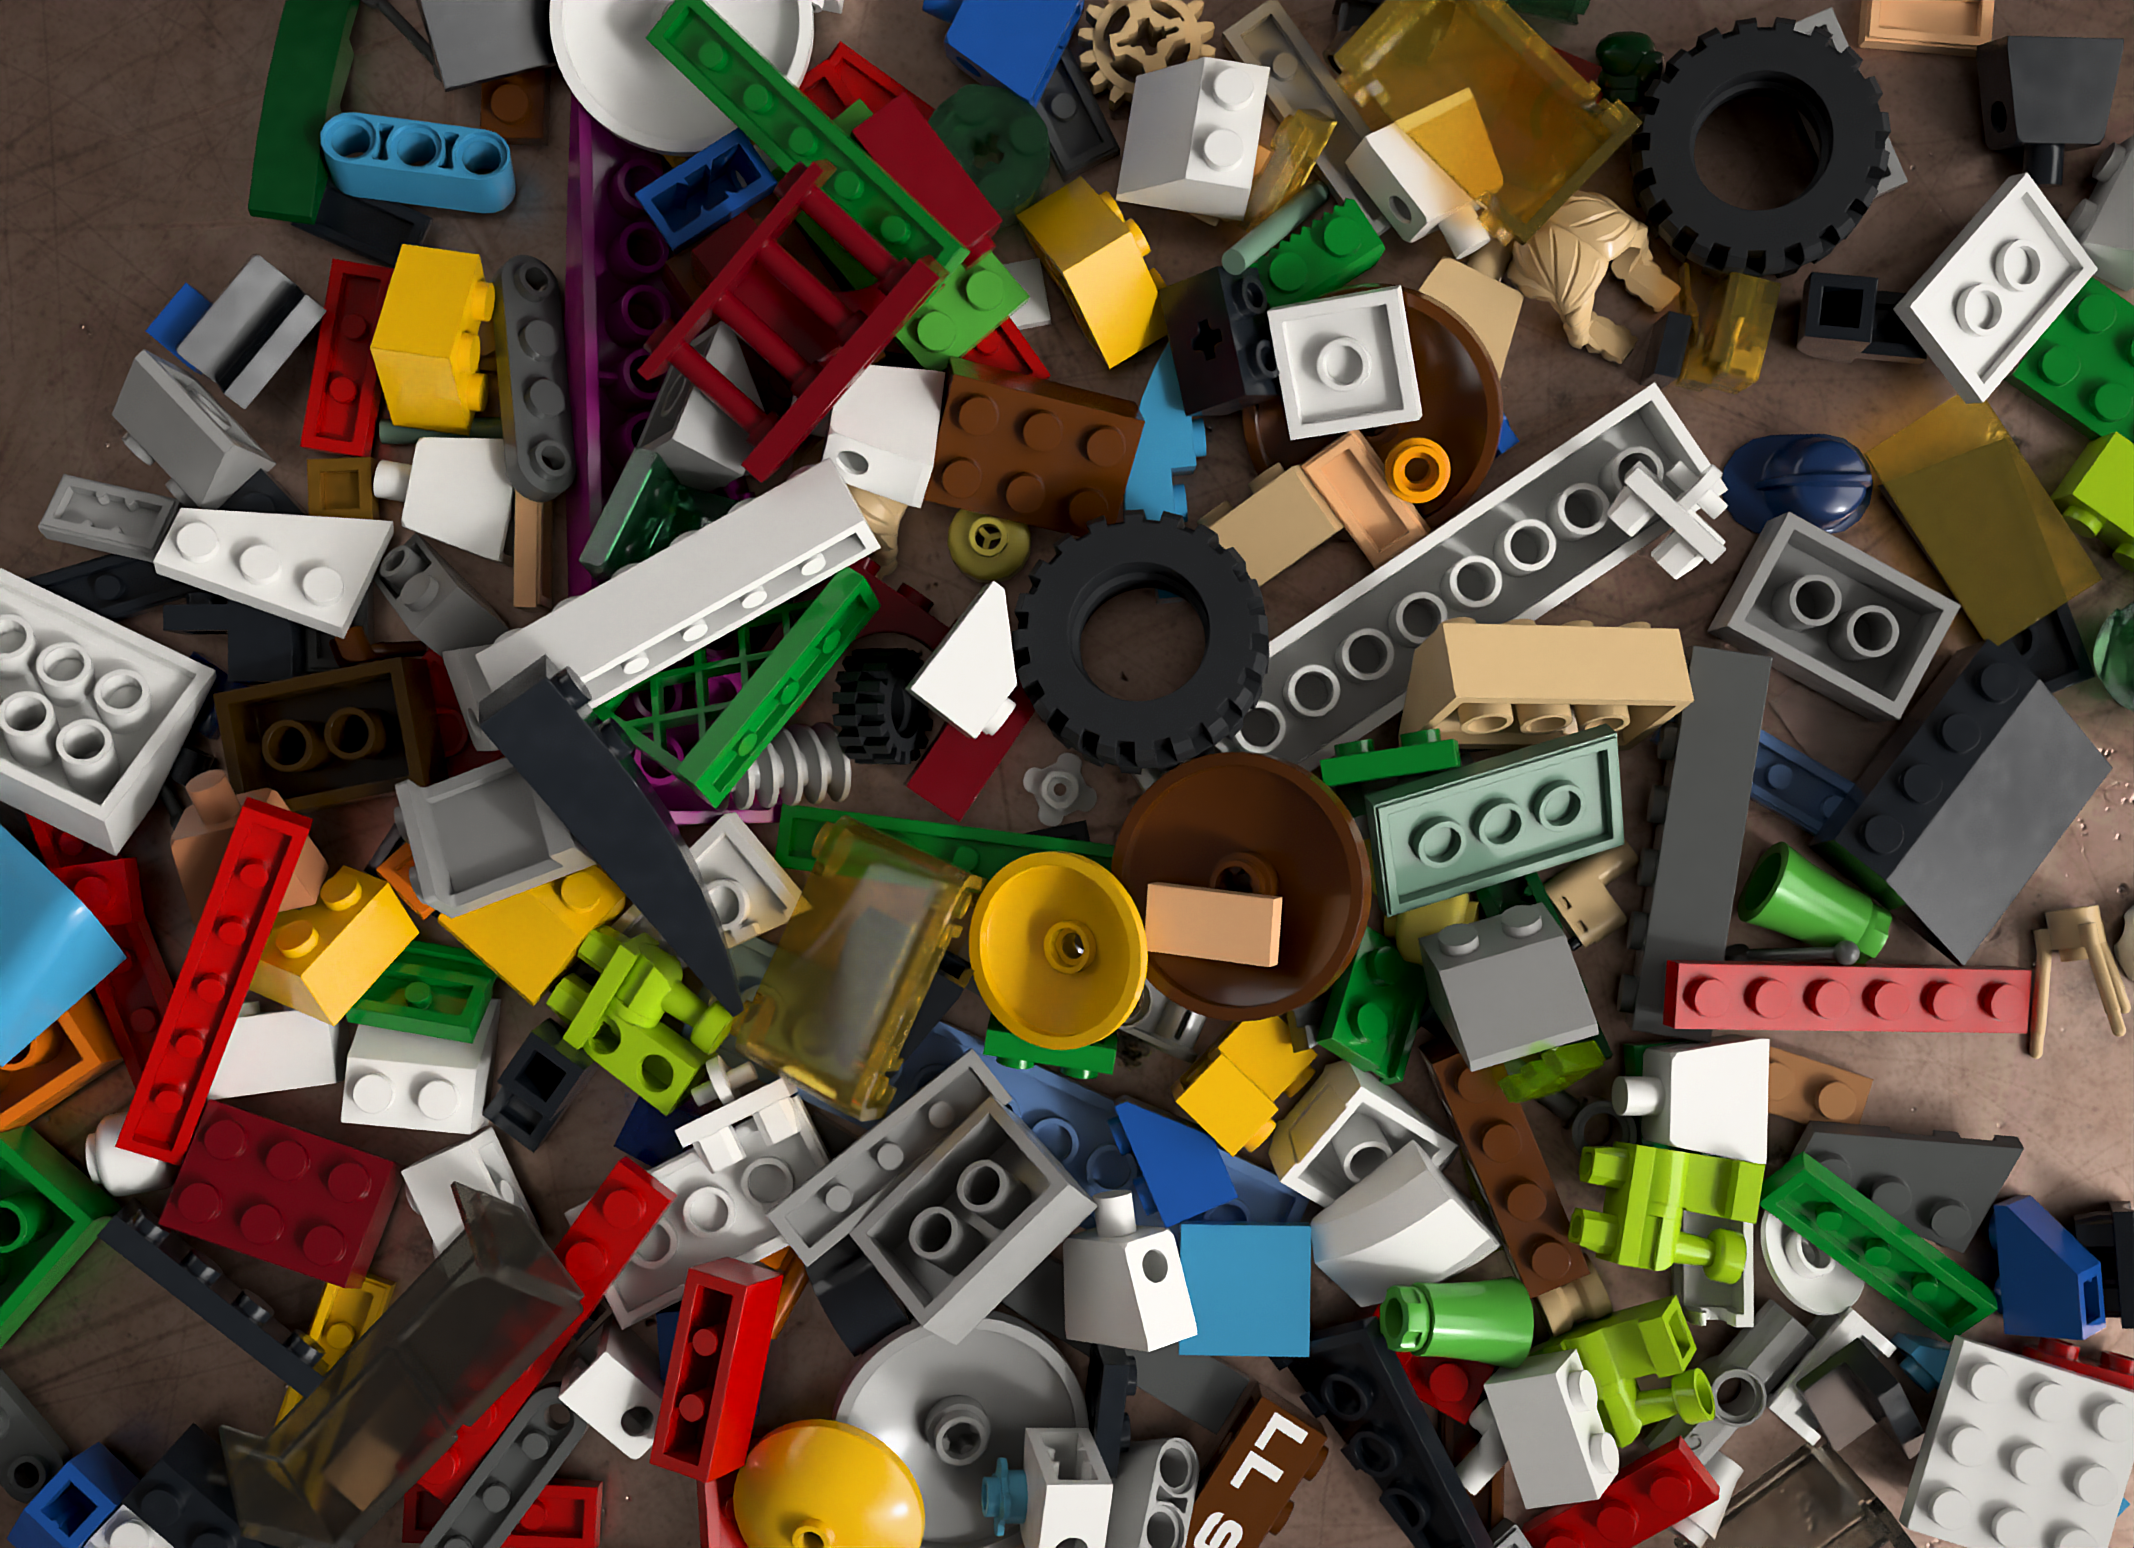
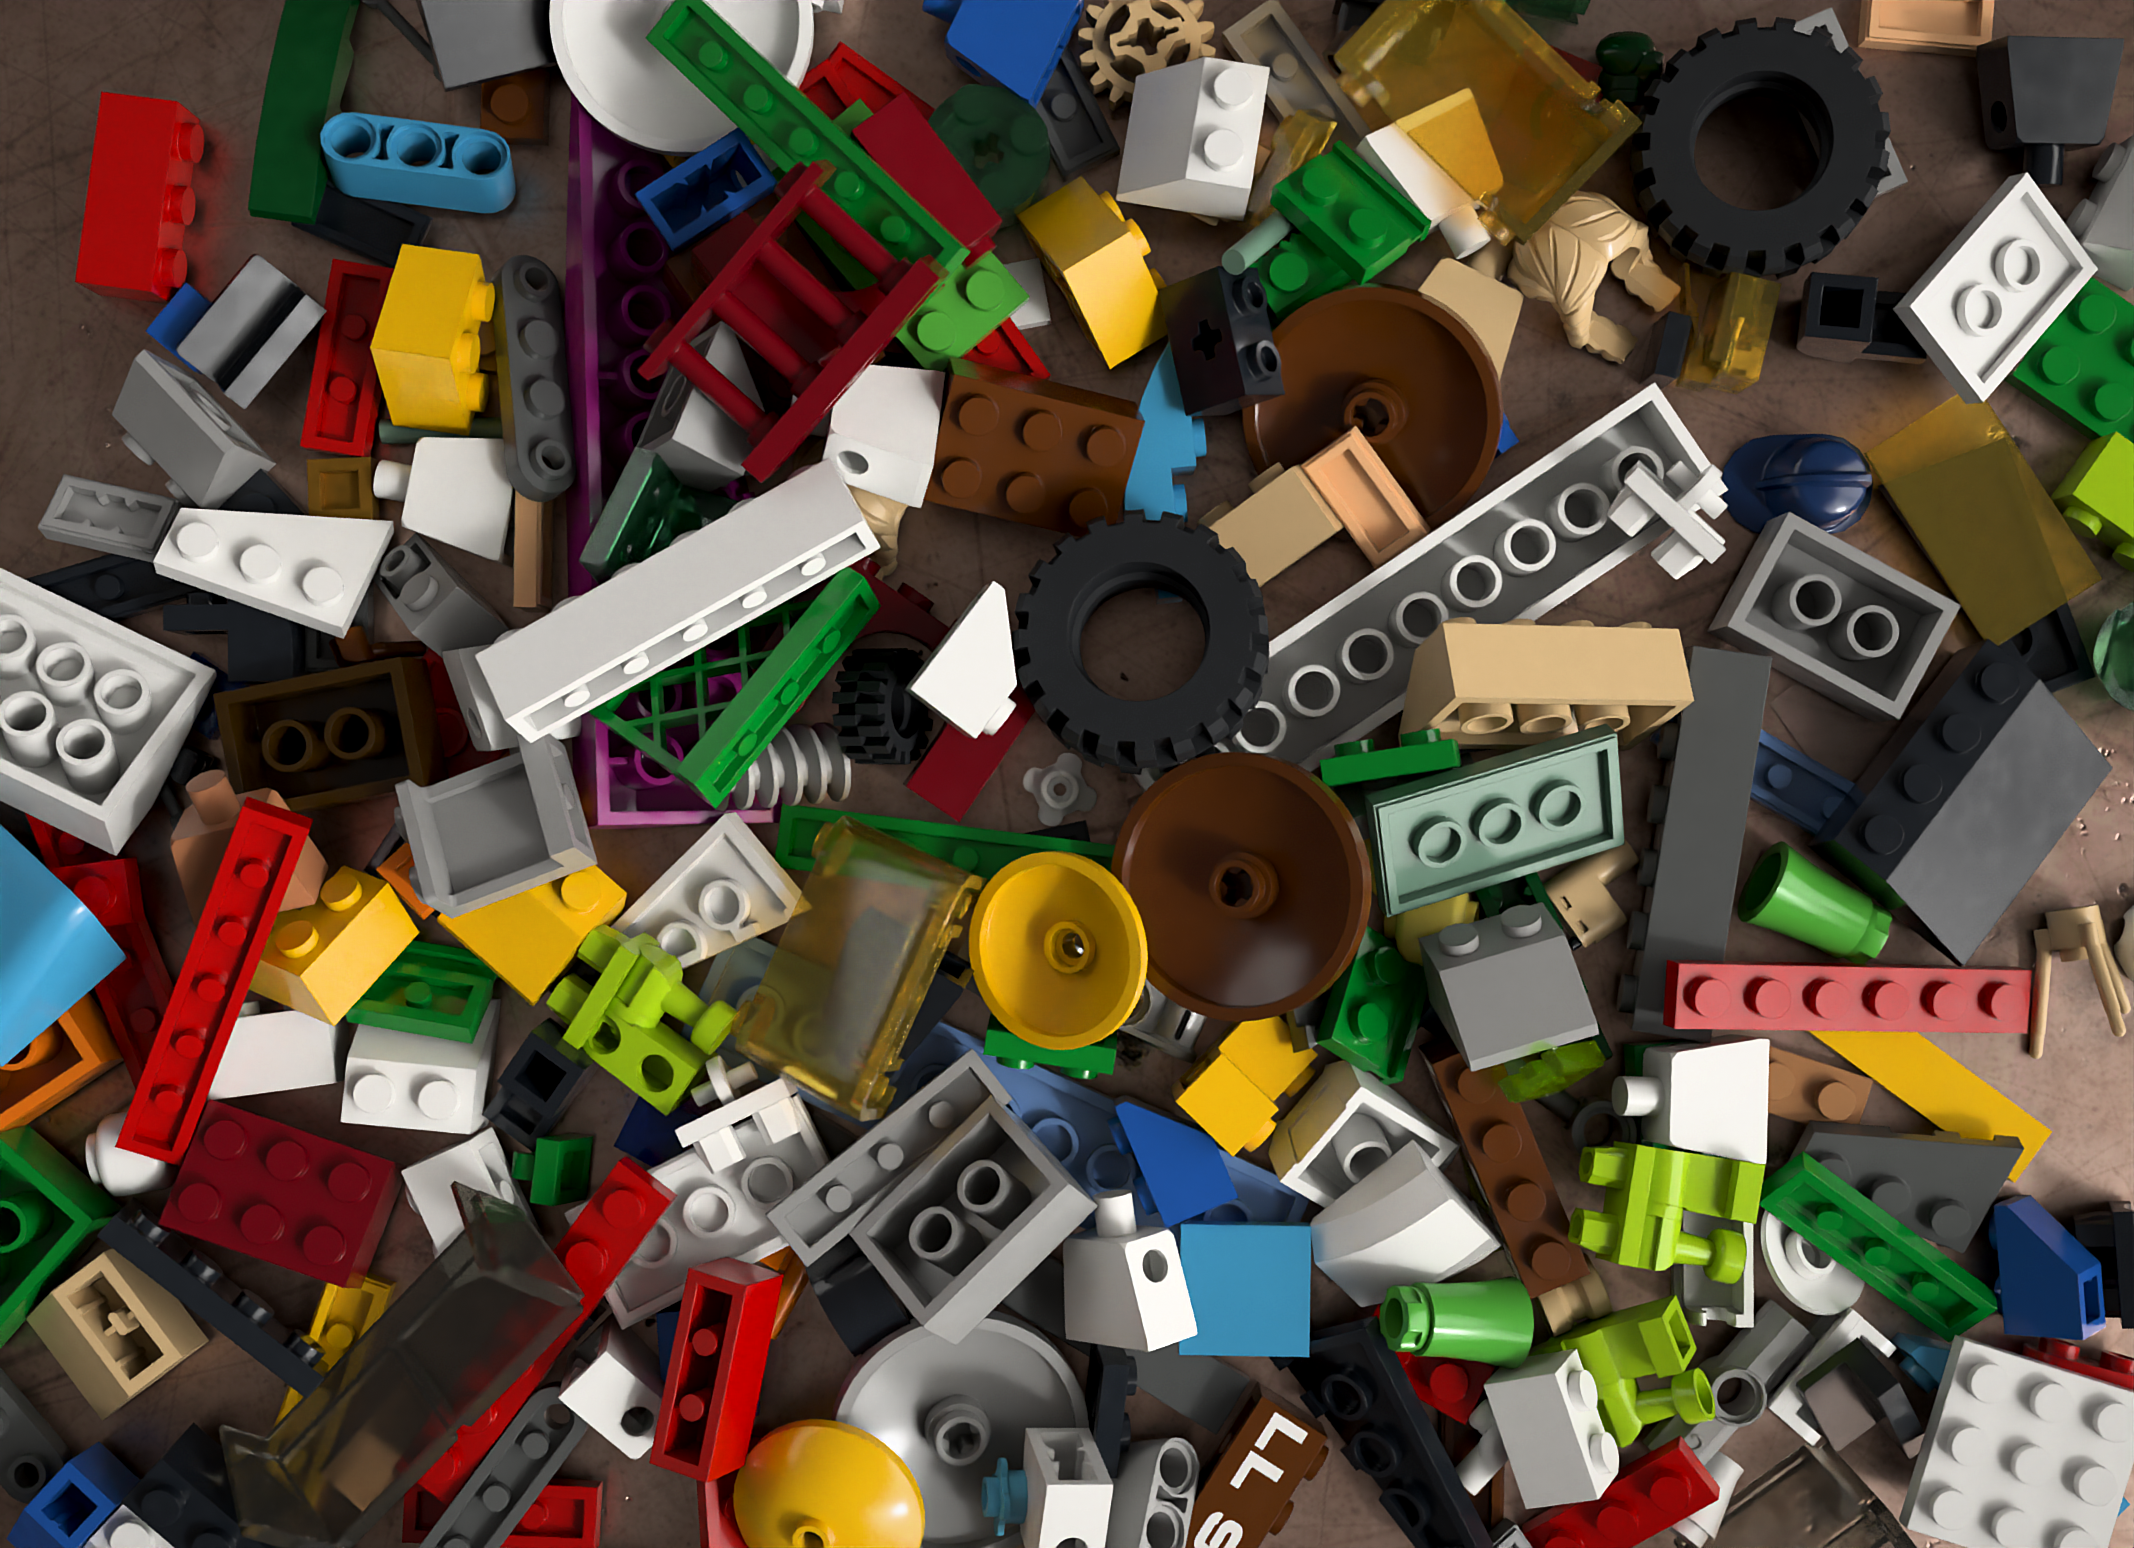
(114, 1331): none -> tan slope
(139, 198): none -> red brick
(556, 1168): none -> green tile
(612, 810): black slope -> none
(984, 563): light yellow head -> none
(1213, 924): light nougat tile -> none
(1345, 362): white plate -> none
(1350, 212): none -> green plate
(1431, 484): light orange plate -> none
(1844, 953): dark grey hinge -> none
(1937, 1087): none -> yellow tile

